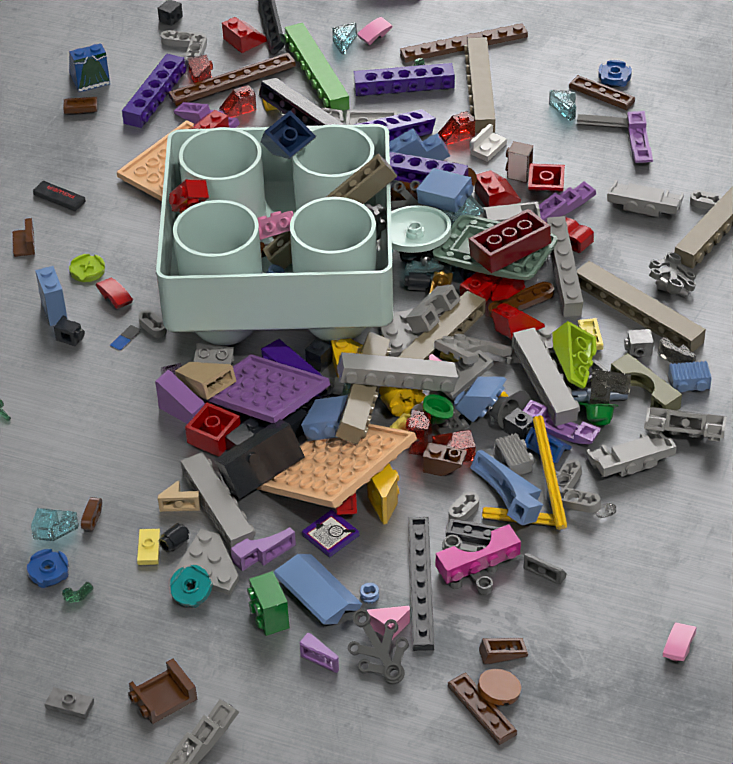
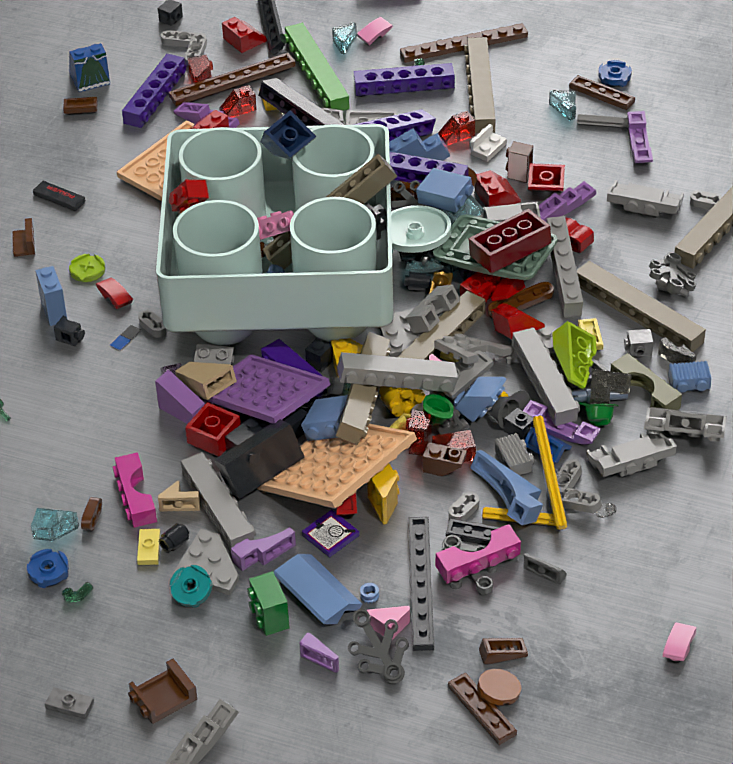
(140, 506): none -> dark pink arch

